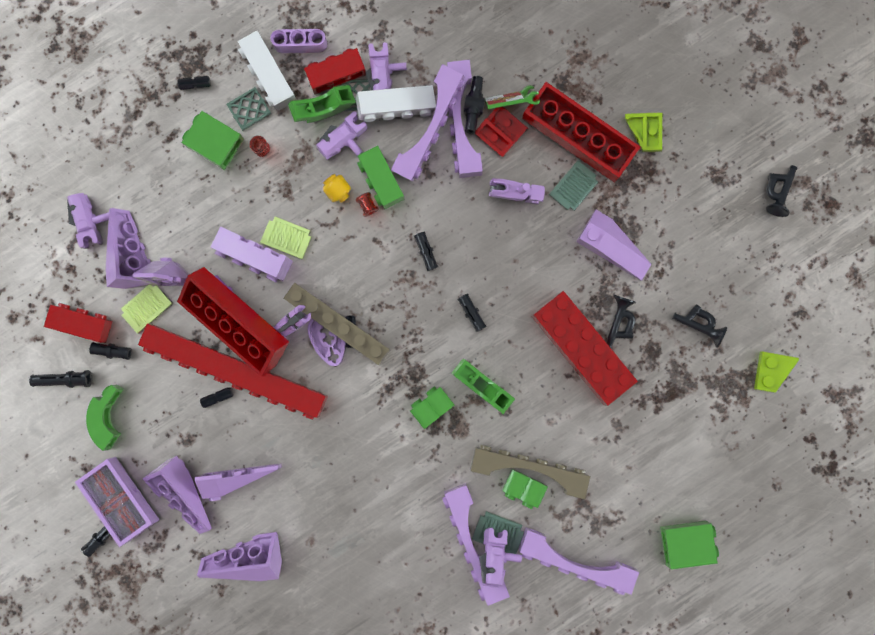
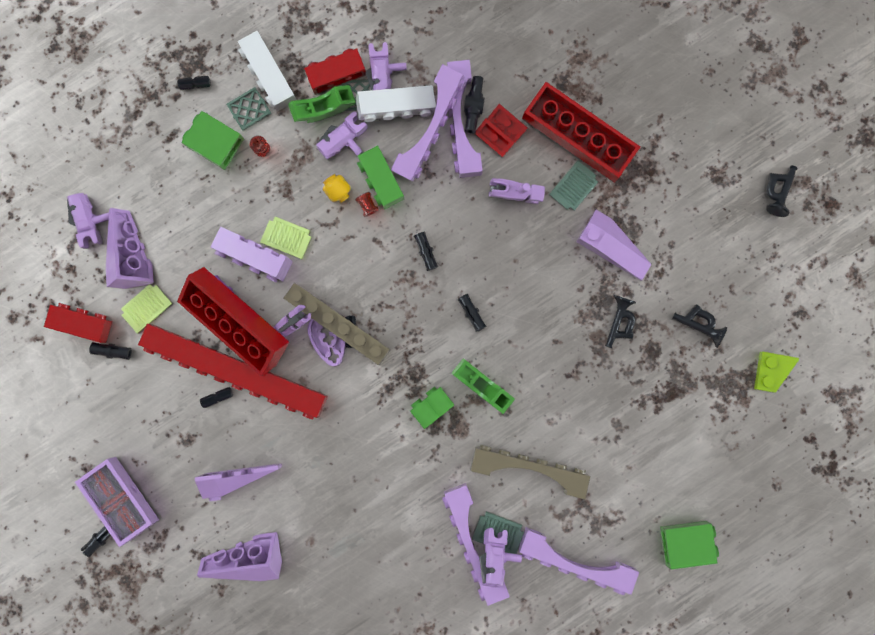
(69, 379): black pin -> none
(98, 418): bright green arch -> none
(162, 273): lavender wedge -> none
(176, 485): lavender wedge -> none
(307, 45): lavender beam -> none
(512, 98): flag -> none
(524, 488): bright green brick -> none
(584, 349): red brick -> none
(646, 130): lime wing -> none

